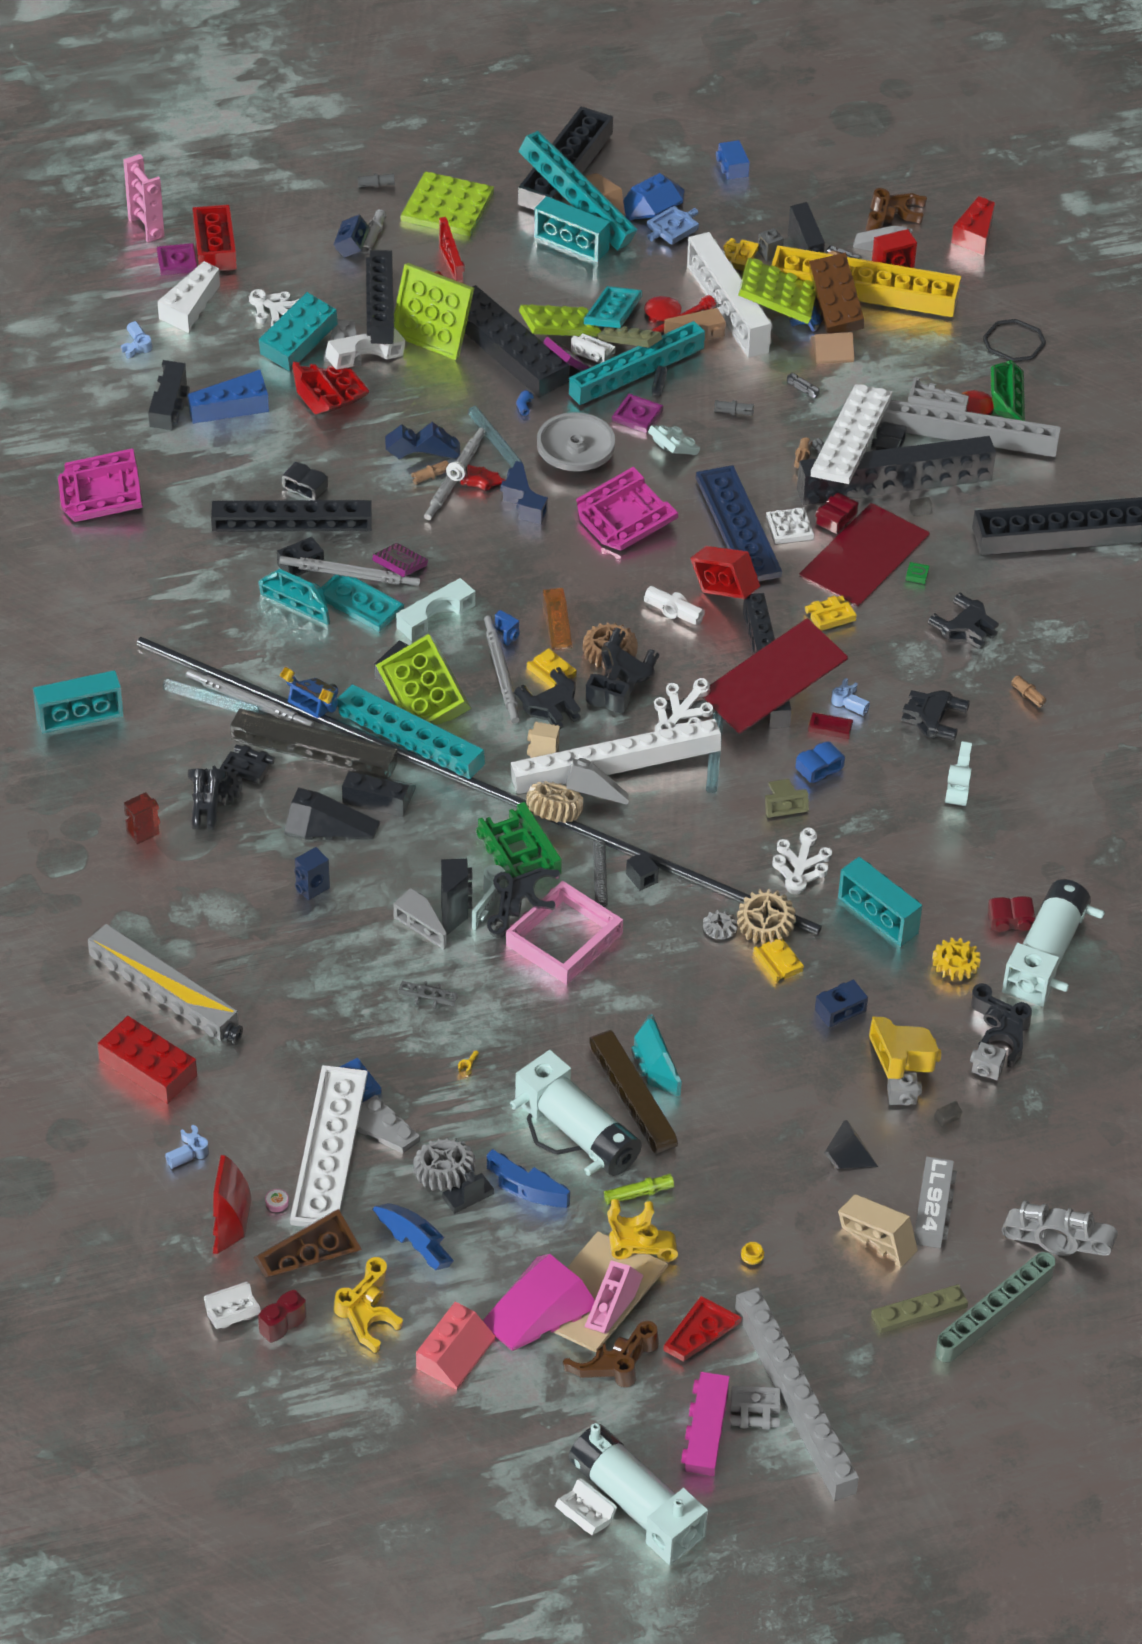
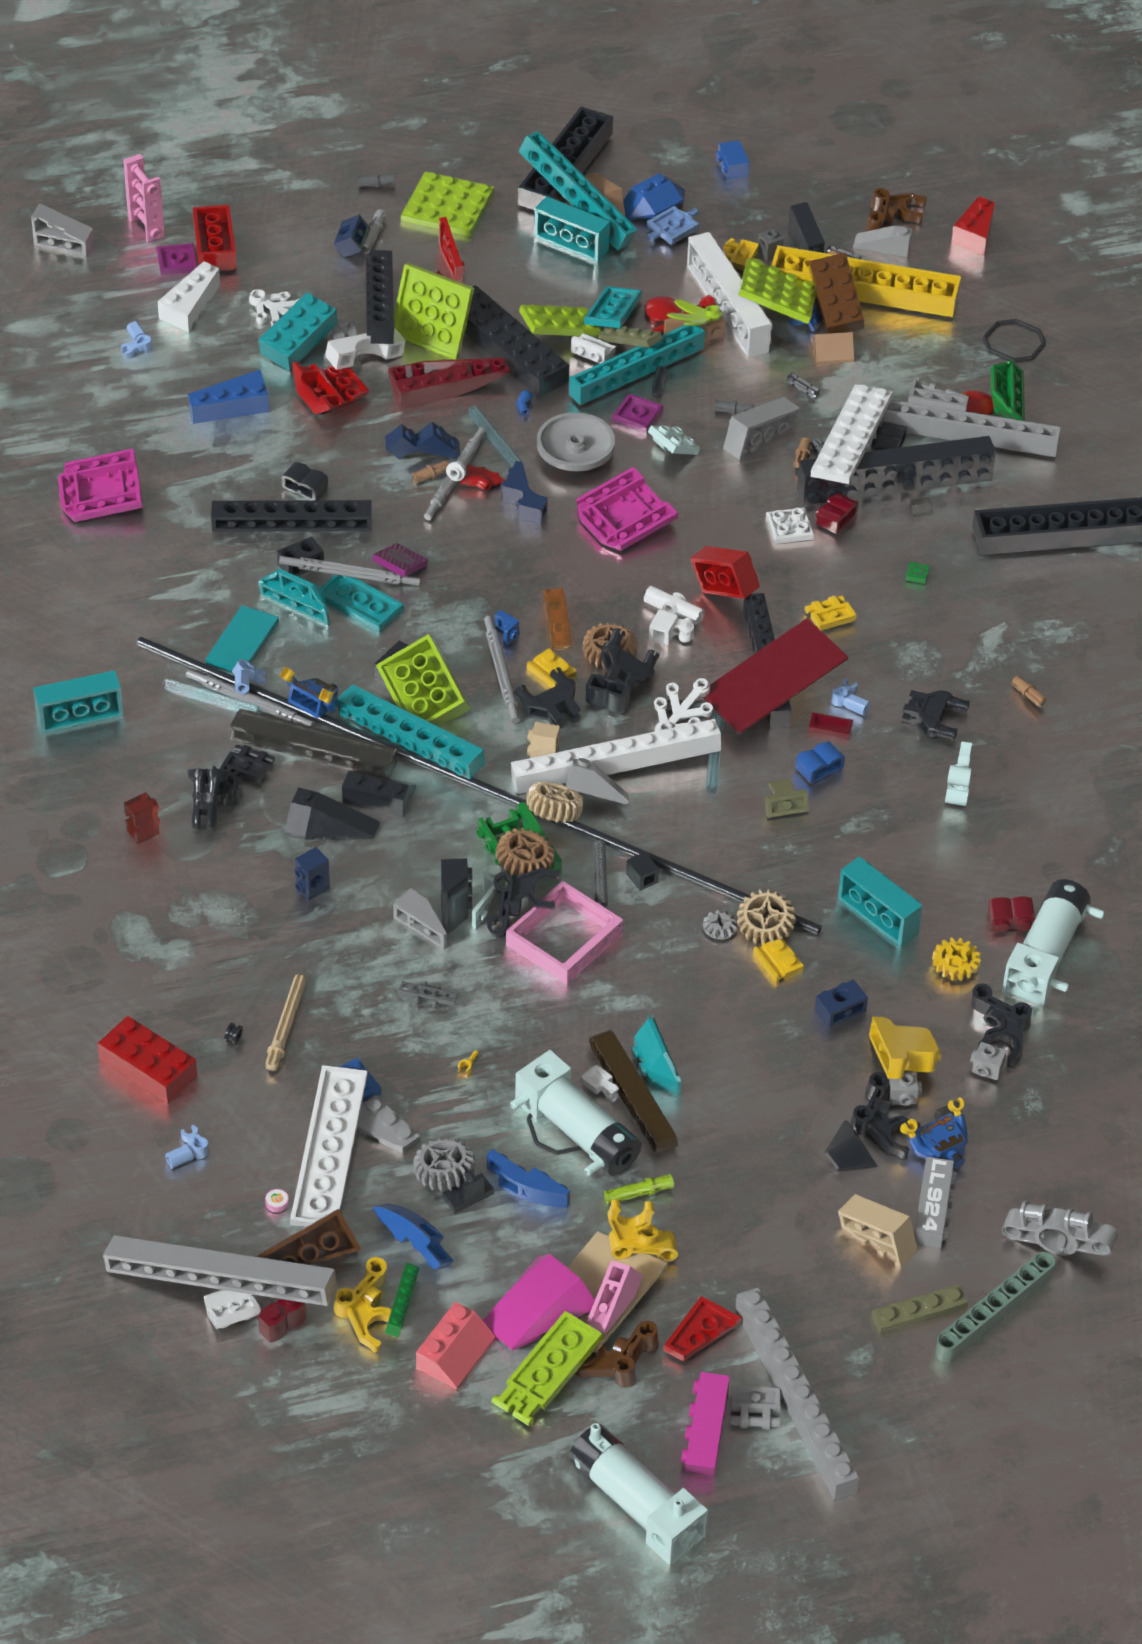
(60, 232): none -> light grey wedge
(162, 981): light grey brick -> none
(170, 396): black wedge -> none
(220, 1270): none -> light grey brick
(230, 1205): red wedge -> none
(242, 638): none -> teal tile
(243, 672): none -> light blue bar
(276, 1050): none -> tan axle
(402, 1300): none -> green piece
(442, 379): none -> dark red wedge
(454, 597): light aqua arch -> none
(526, 851): none -> medium nougat gear
(548, 1367): none -> lime hinge
(565, 354): magenta tile -> none
(587, 1507): white bracket -> none
(599, 1080): none -> white plate
(667, 625): none -> white brick
(697, 315): none -> lime plant
(738, 519): dark blue plate -> none
(752, 1253): yellow plate -> none
(759, 425): none -> light grey wedge
(797, 882): white plant -> none
(864, 554): dark red piece -> none
(874, 1117): none -> black piece
(895, 249): red brick -> none
(940, 1138): none -> blue torso
(969, 626): black connector -> none

